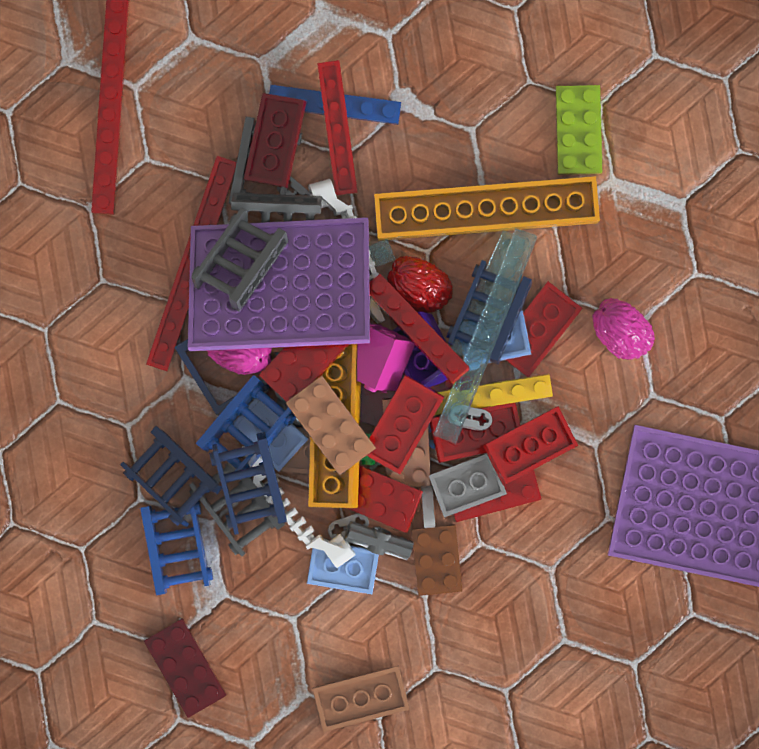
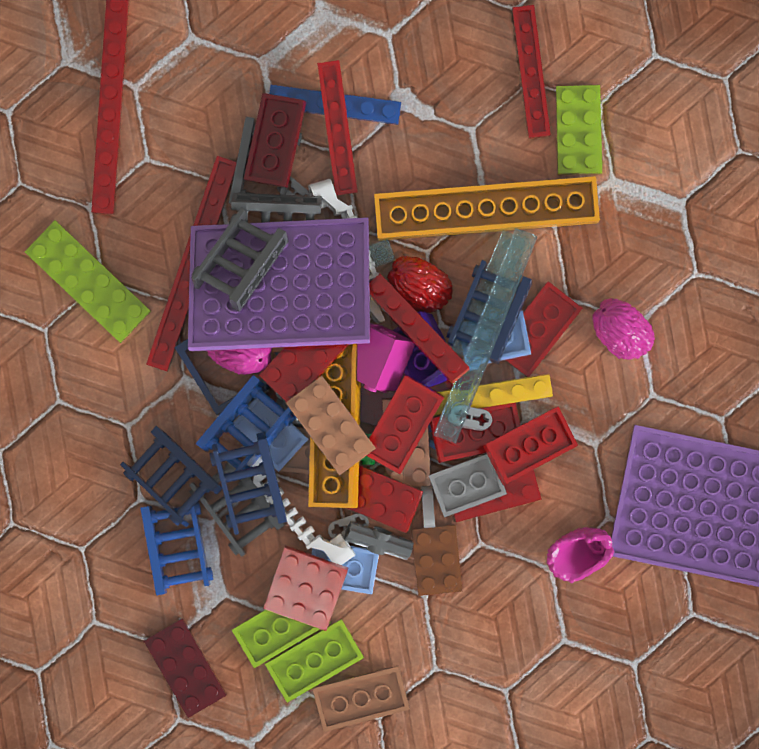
(87, 281): none -> lime plate
(269, 635): none -> lime plate
(305, 588): none -> plate
(314, 660): none -> lime plate
(531, 71): none -> red plate
(579, 553): none -> dark pink hair

